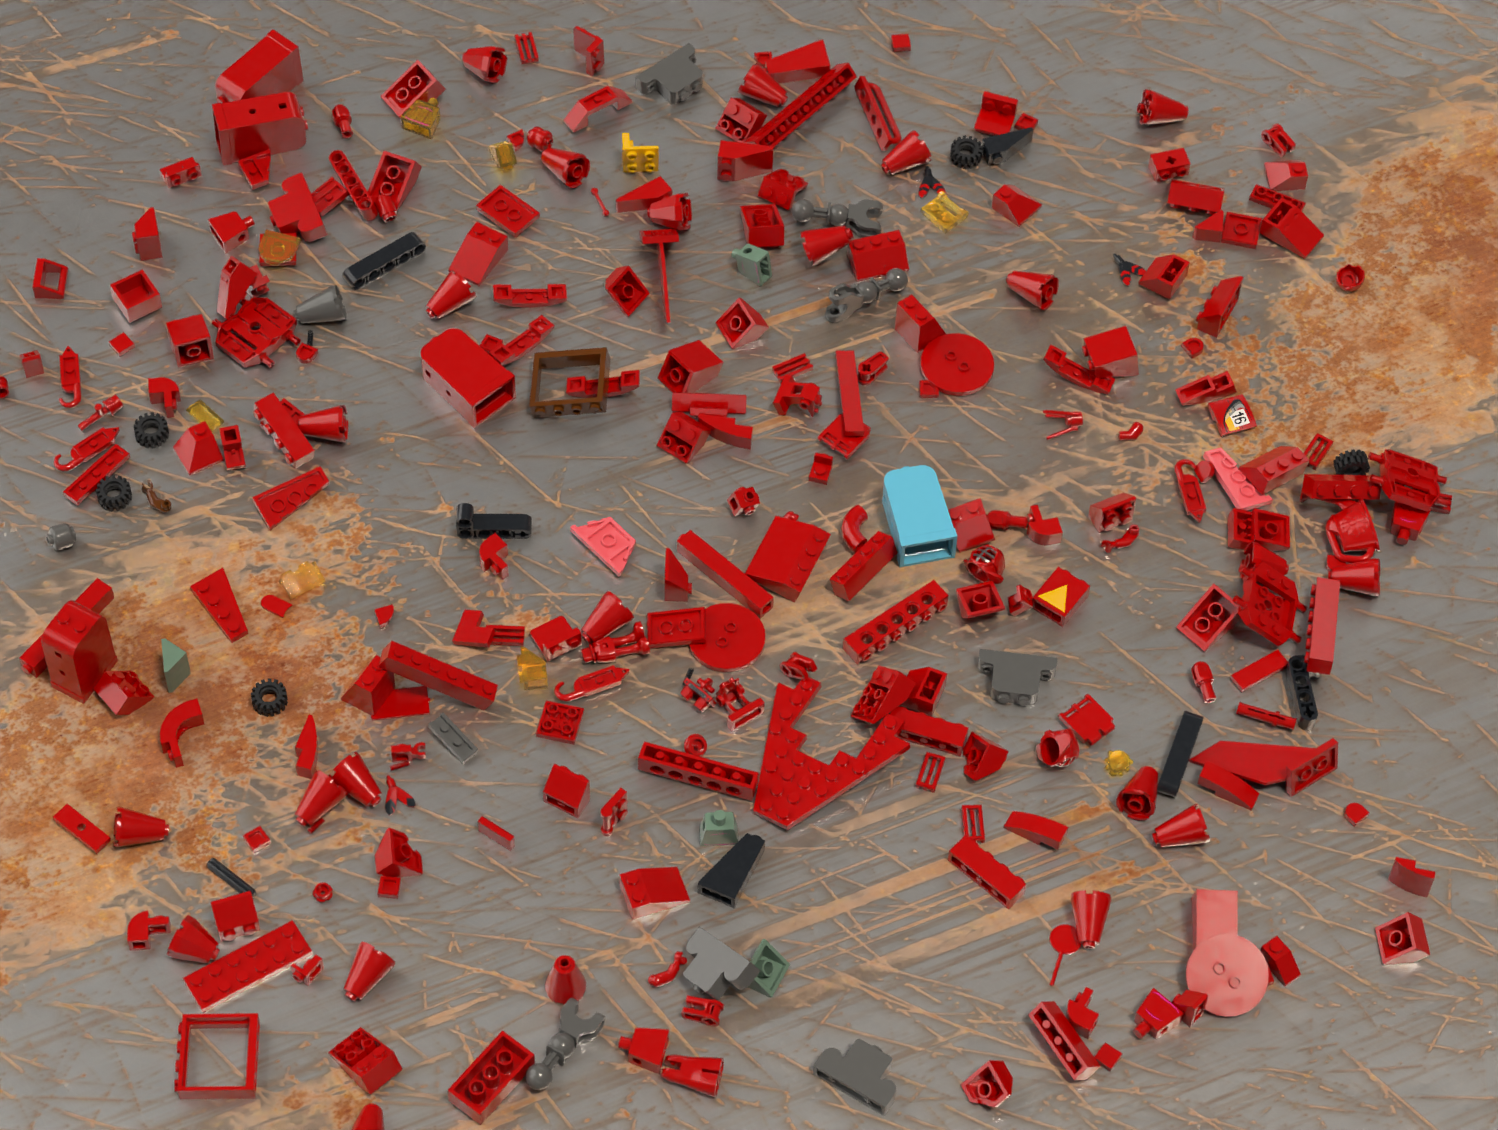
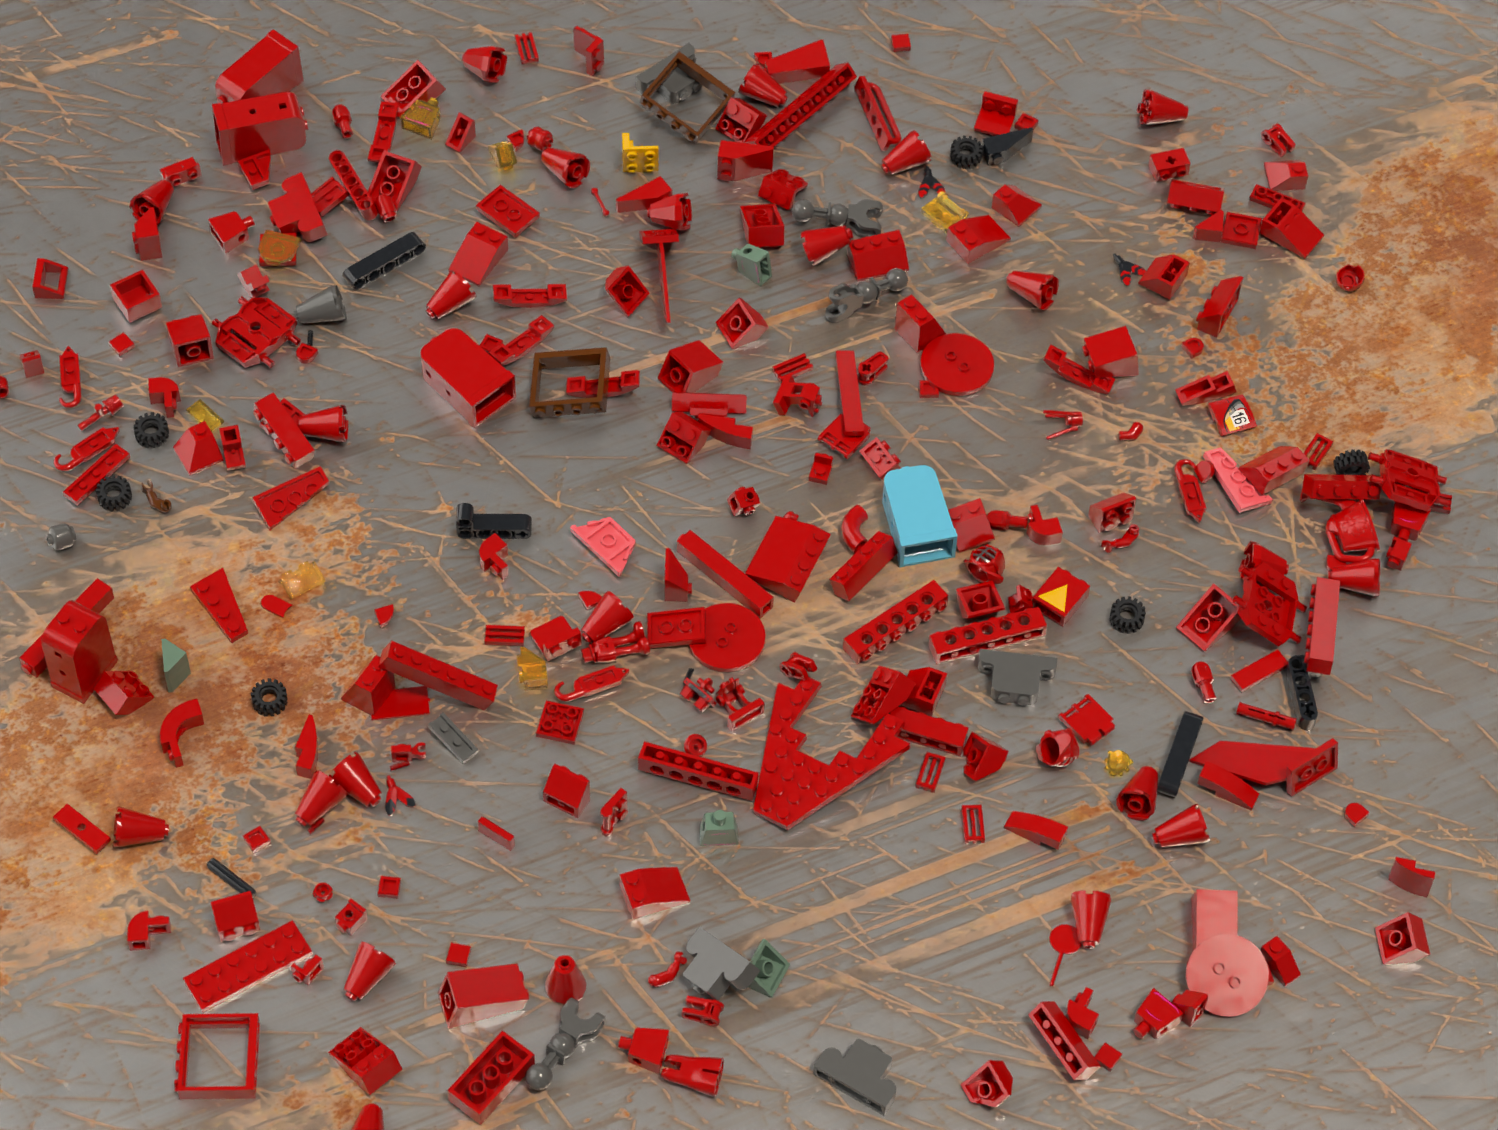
(154, 196): none -> red cone
(193, 943): red cone -> none
(234, 282): red slope -> none
(351, 924): none -> red brick
(385, 130): none -> red slope
(396, 856): red slope -> none
(458, 954): none -> red tile
(461, 133): none -> red slope
(469, 630): red tile -> none
(482, 994): none -> red slope
(589, 599): none -> red tile
(607, 96): red slope -> none
(701, 76): none -> reddish brown window
(733, 871): black slope -> none
(880, 458): none -> bracket
(976, 237): none -> red slope
(987, 872): red brick -> none
(997, 637): none -> red brick
(1131, 606): none -> black tyre
(1259, 526): red slope -> none
(1398, 553): none -> red brick

